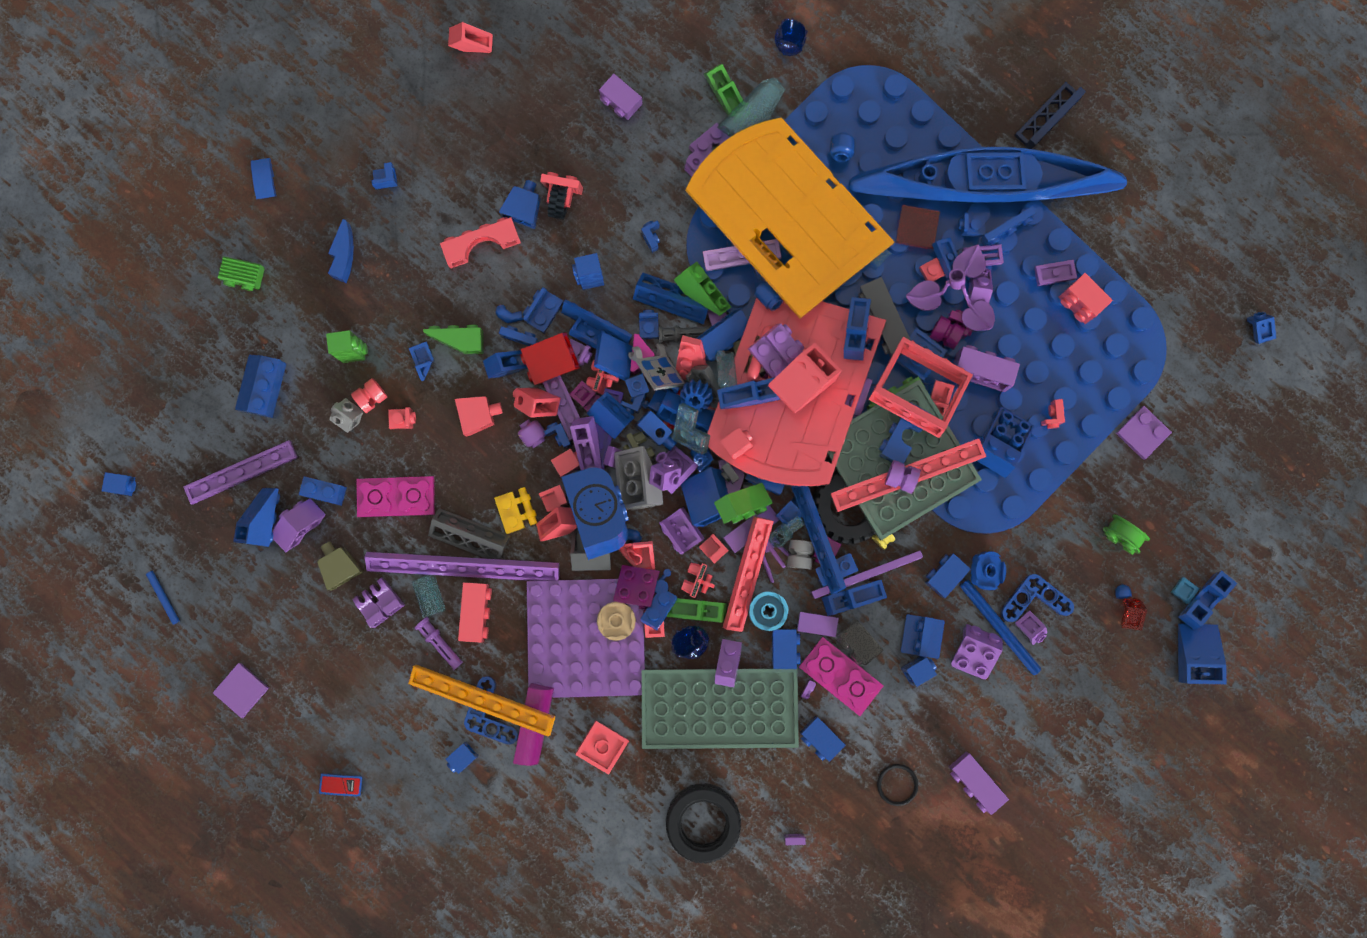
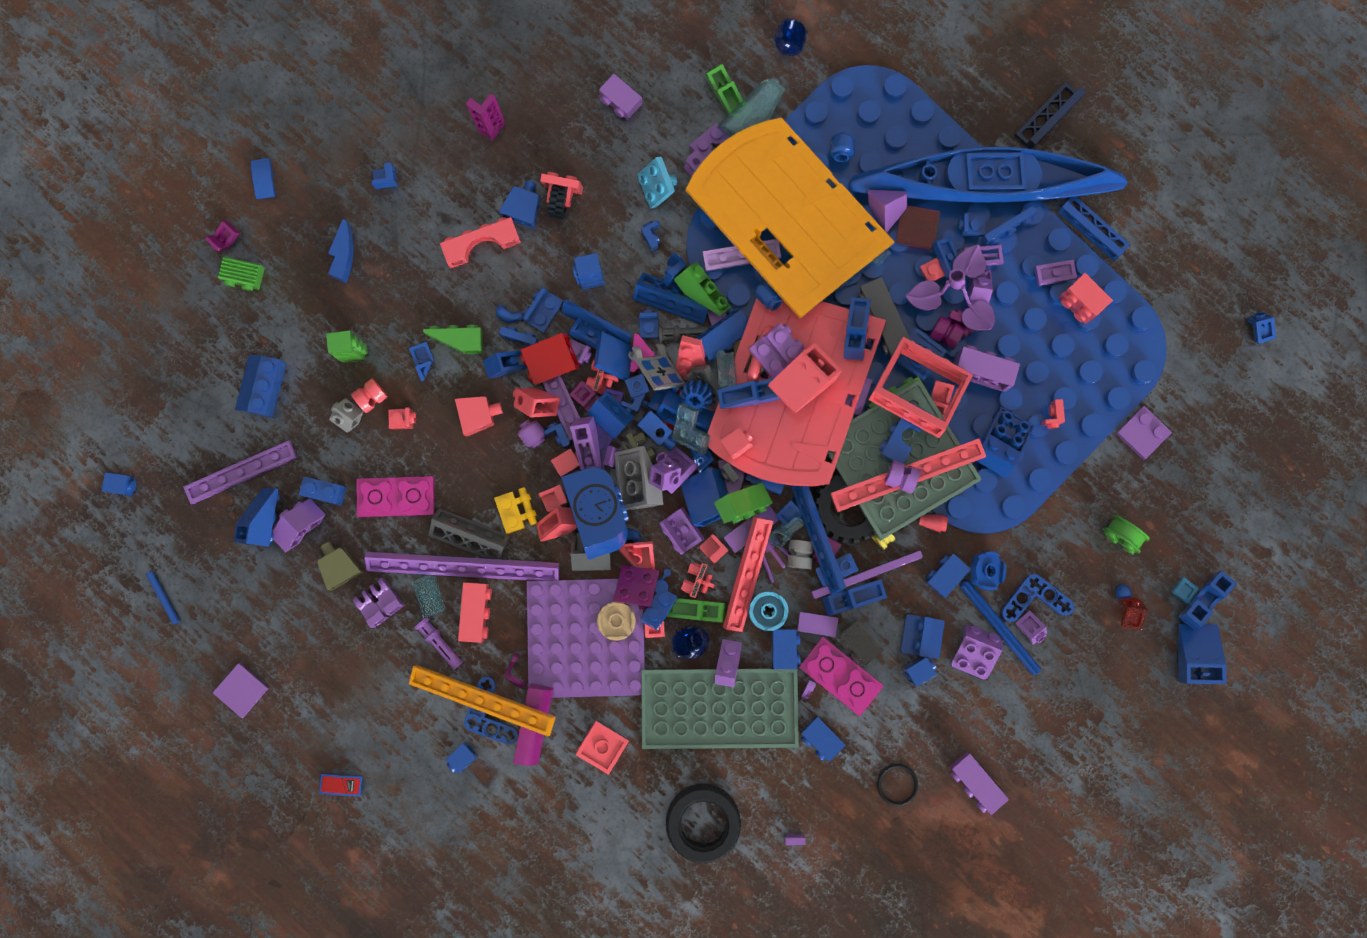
(223, 236): none -> magenta bracket
(469, 38): coral slope -> none
(487, 116): none -> magenta fence
(512, 679): none -> magenta piece
(656, 182): none -> medium azure plate
(676, 267): none -> blue bracket
(887, 206): none -> medium lavender slope
(935, 522): none -> coral cone
(1091, 231): none -> blue fence

